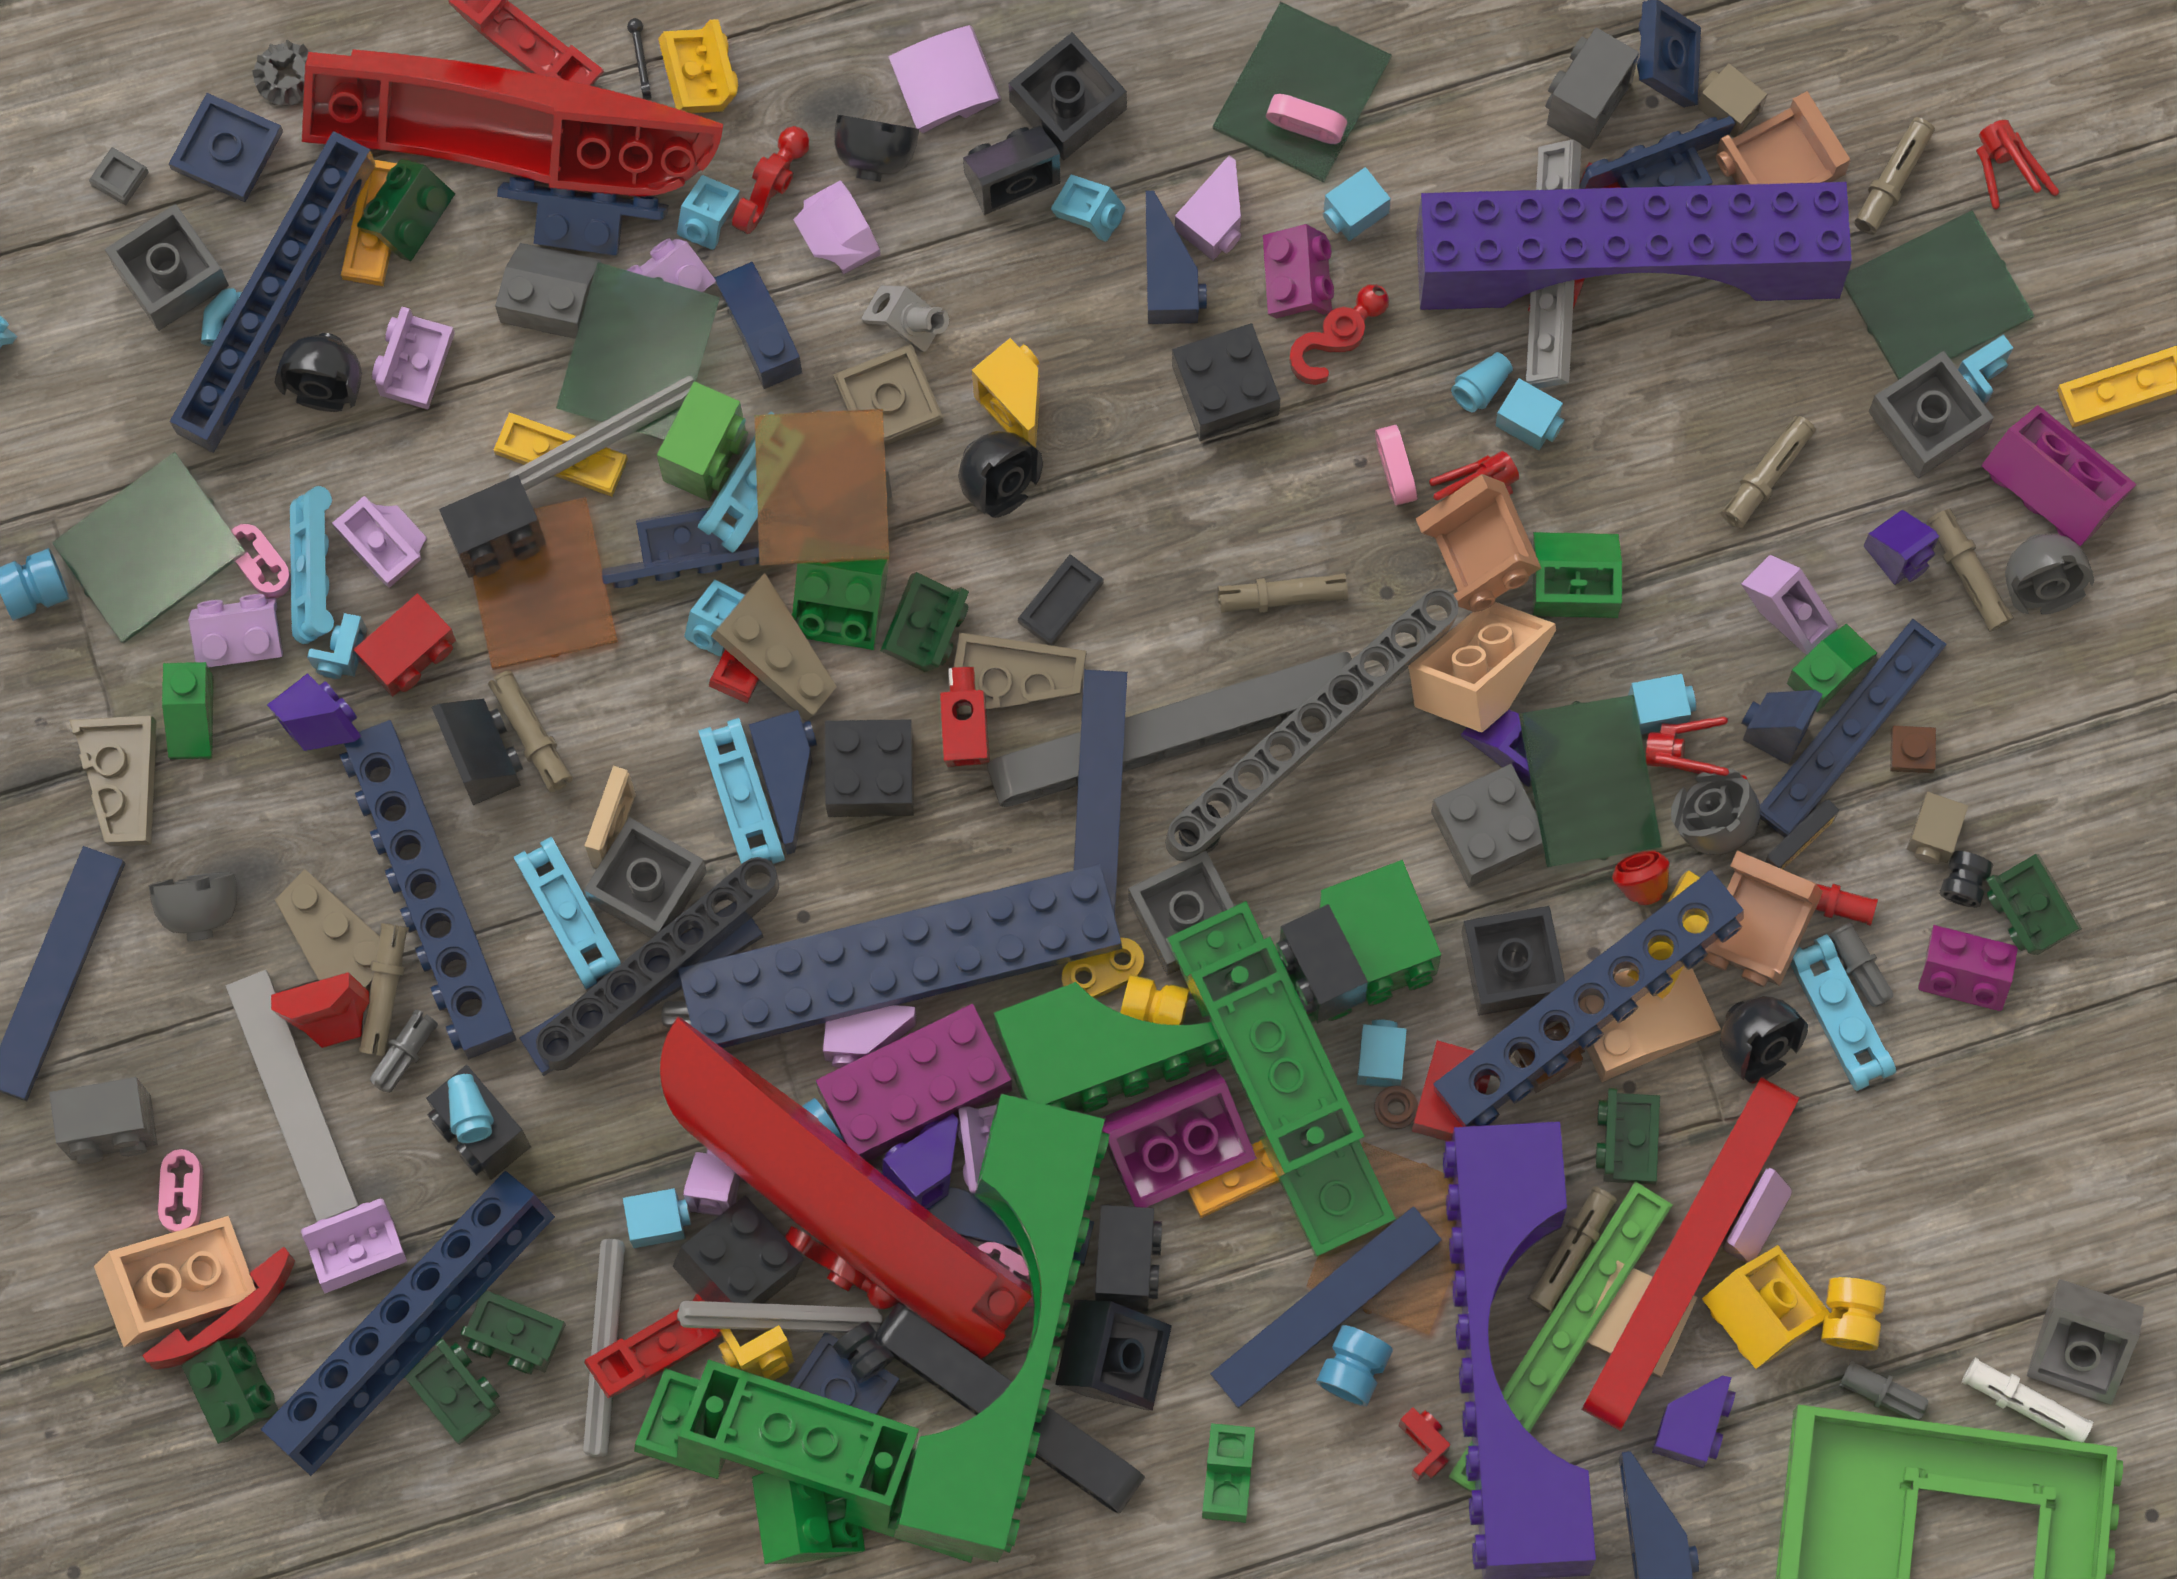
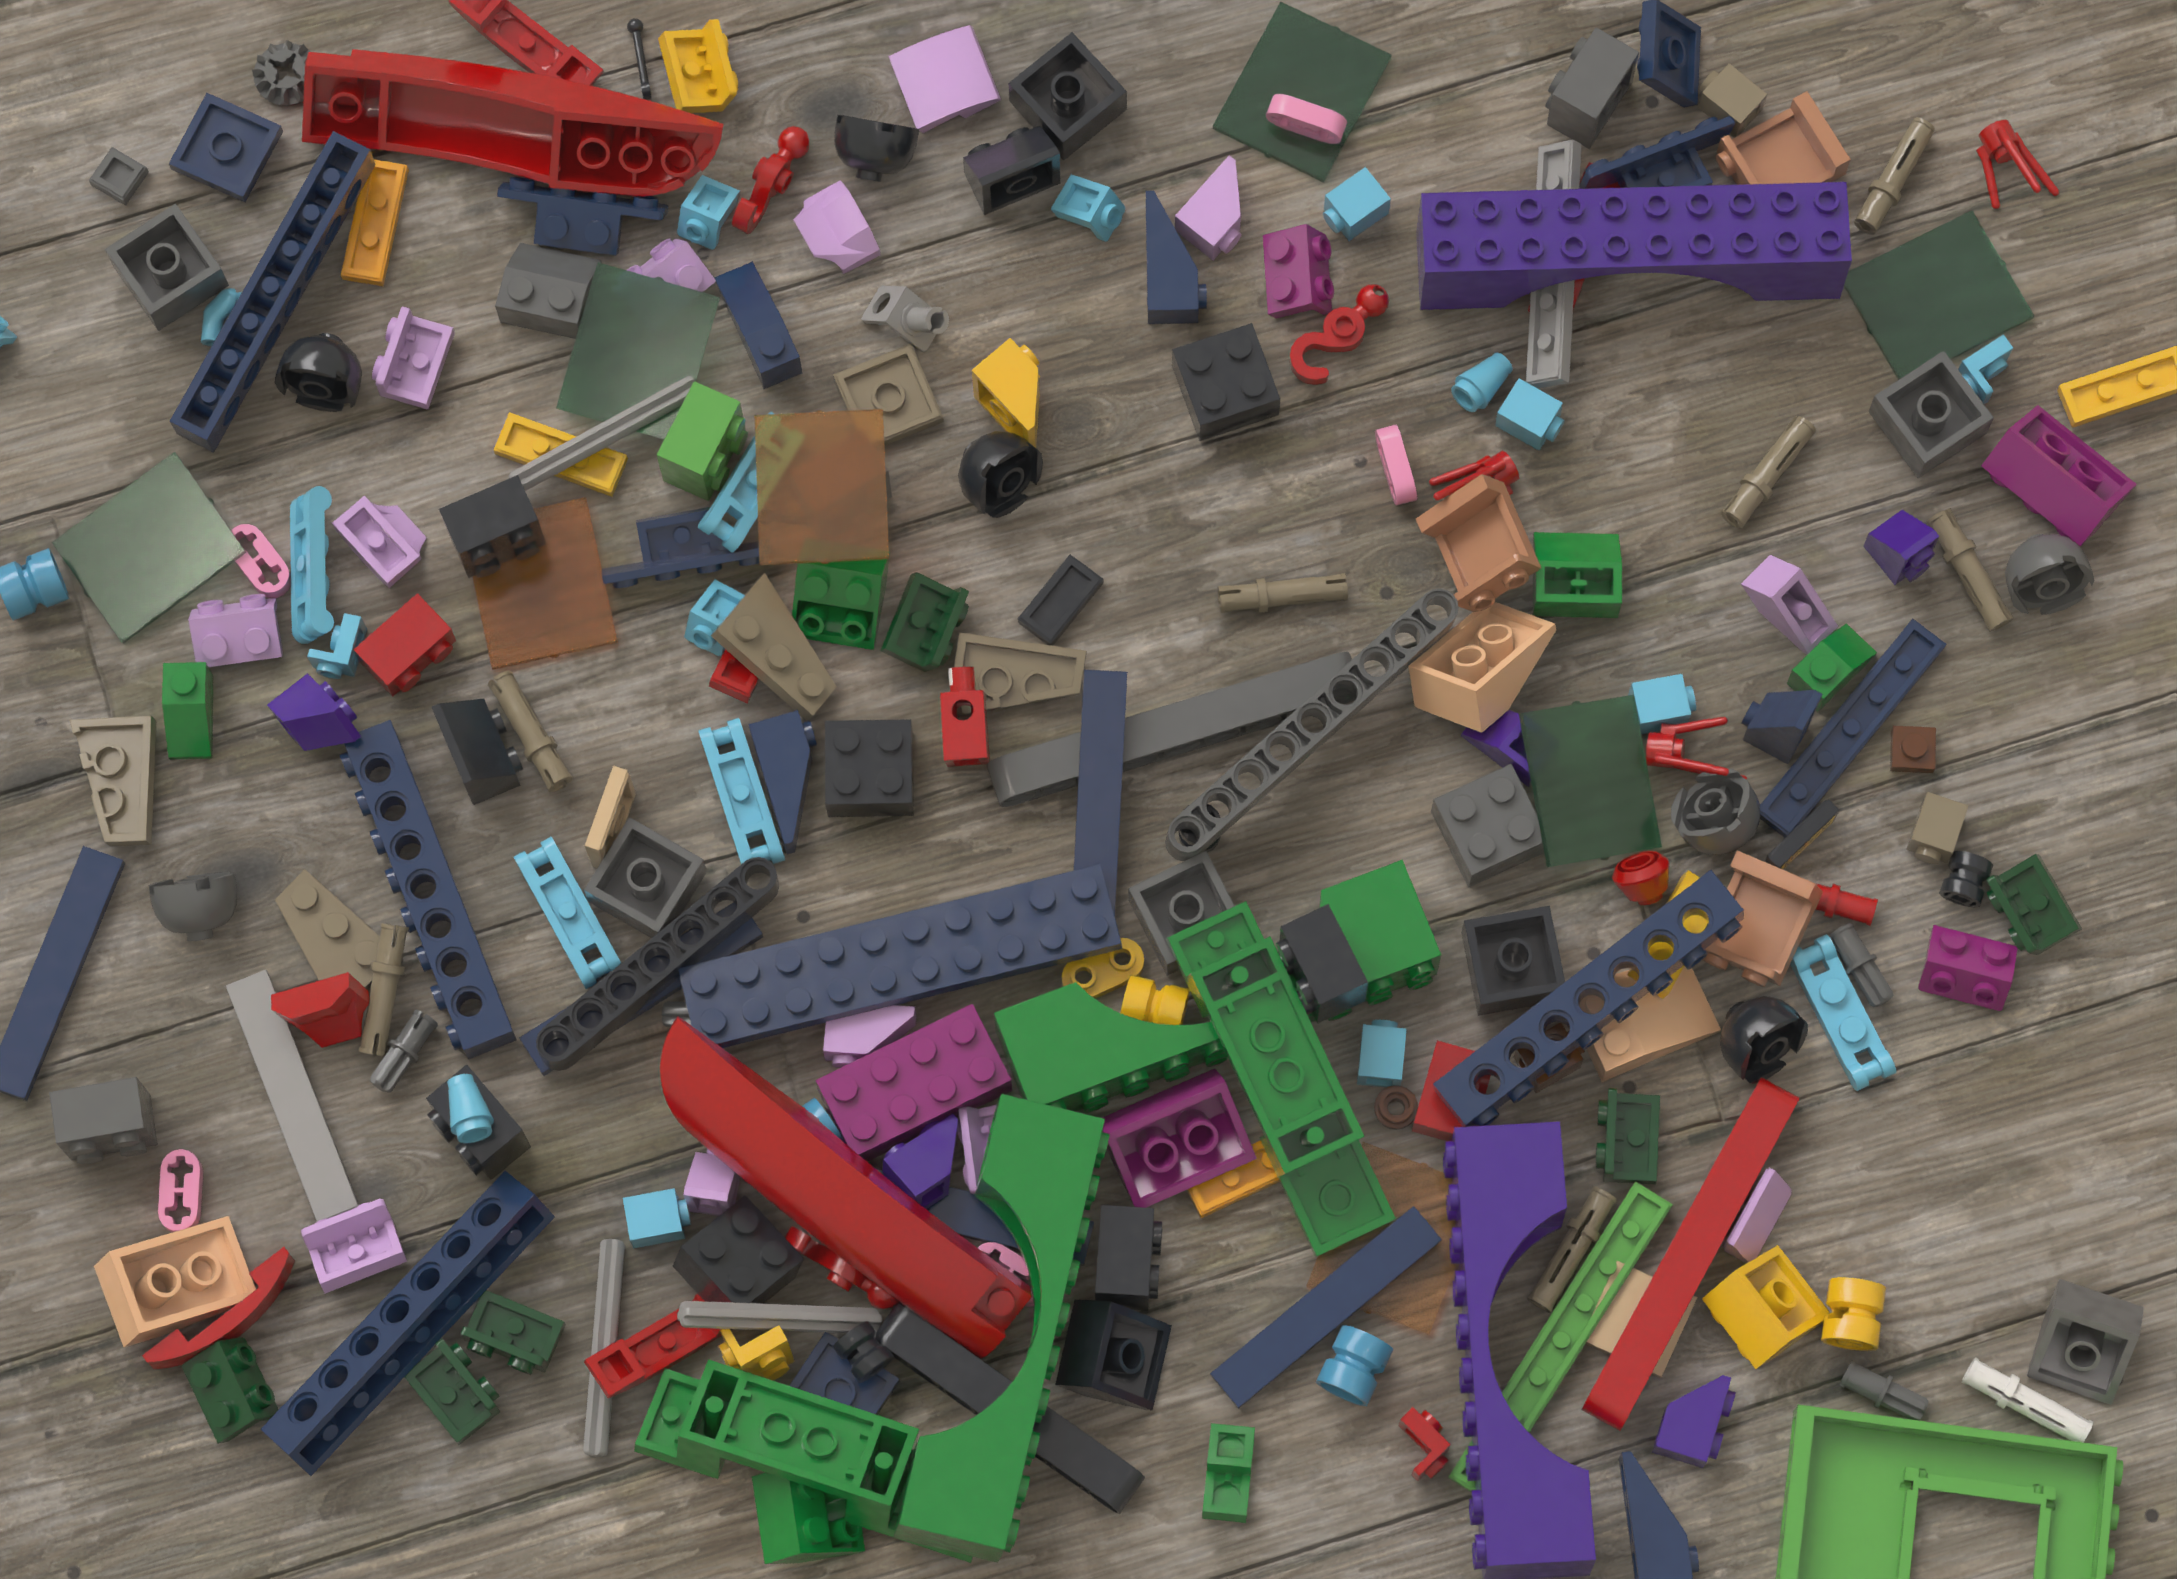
(406, 208): dark green bracket -> none

